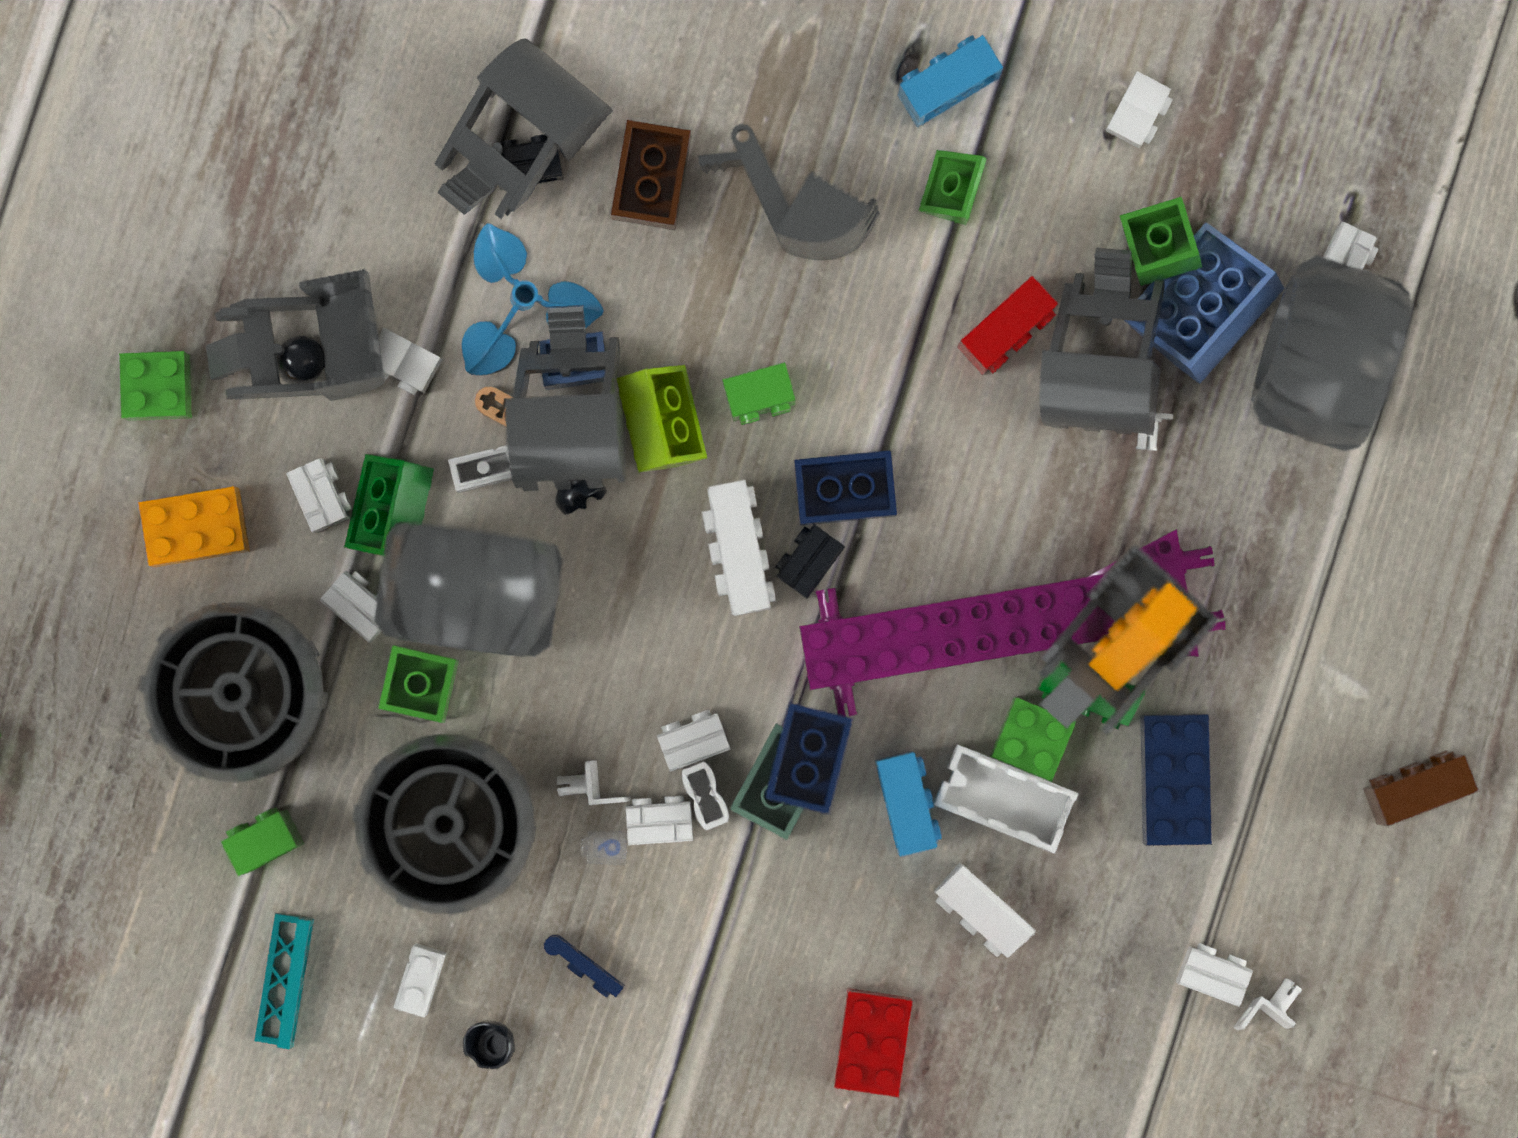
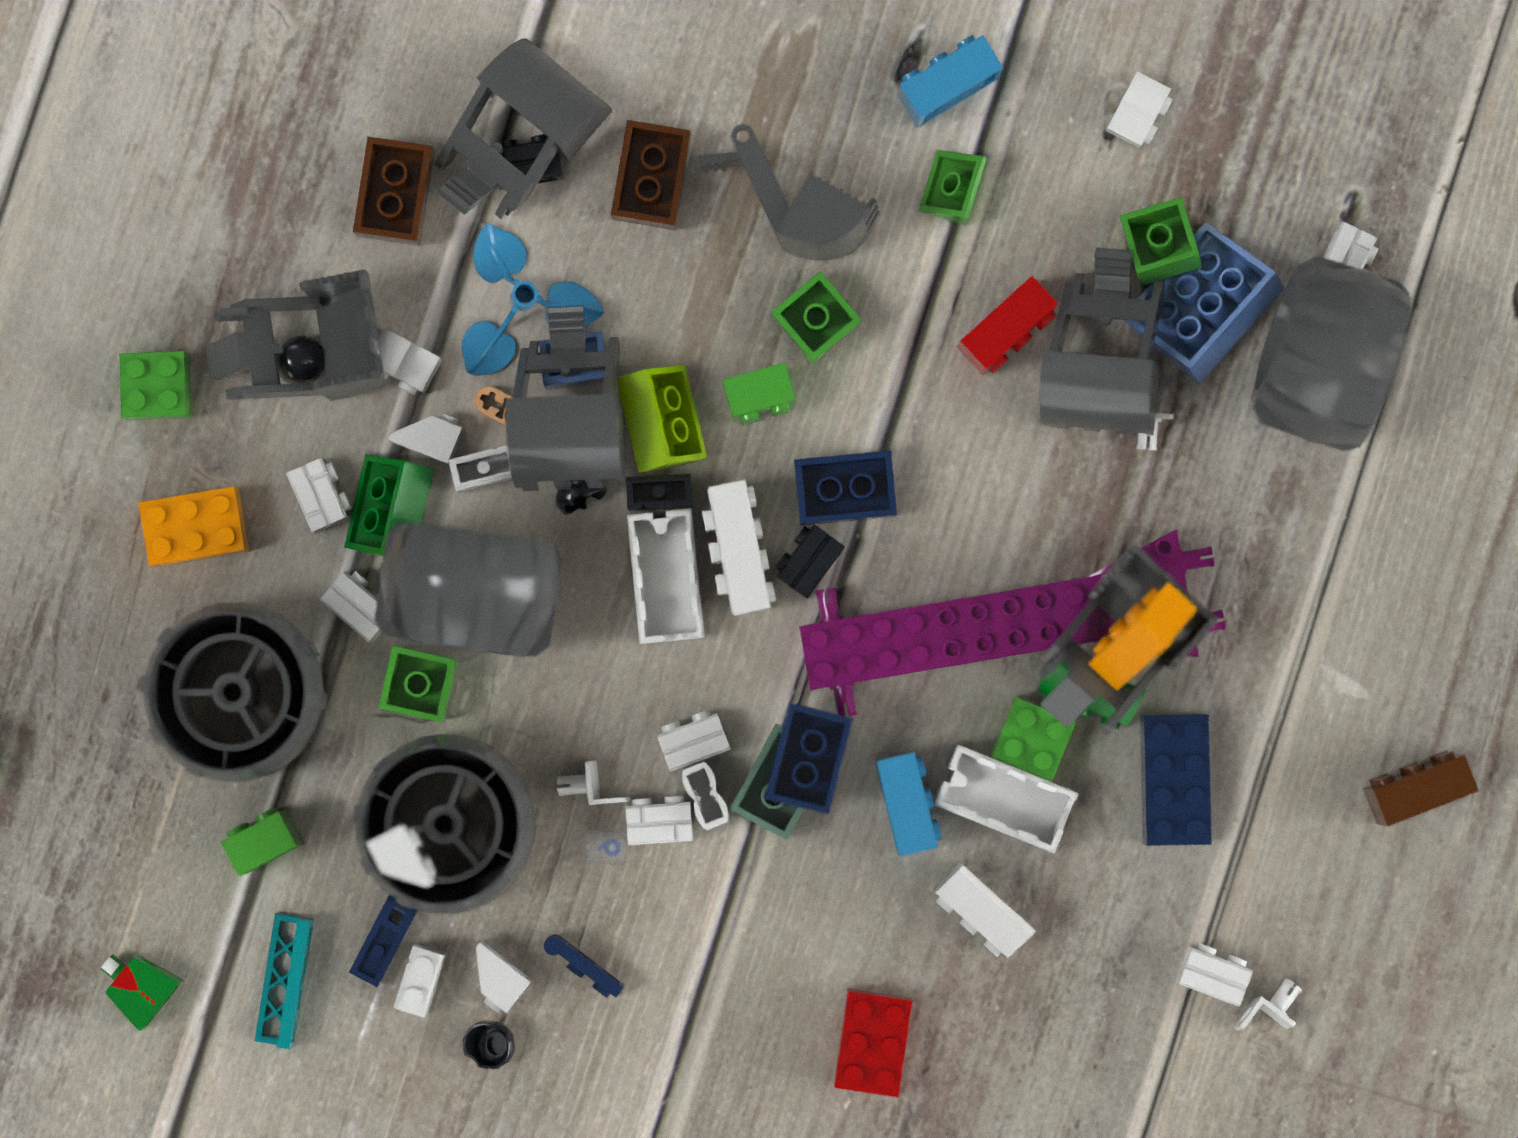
(139, 988): none -> green torso
(382, 943): none -> dark blue plate
(393, 191): none -> reddish brown brick
(400, 858): none -> white slope
(431, 437): none -> white slope
(499, 979): none -> white slope
(659, 492): none -> black brick
(665, 577): none -> white piece
(816, 317): none -> bright green brick

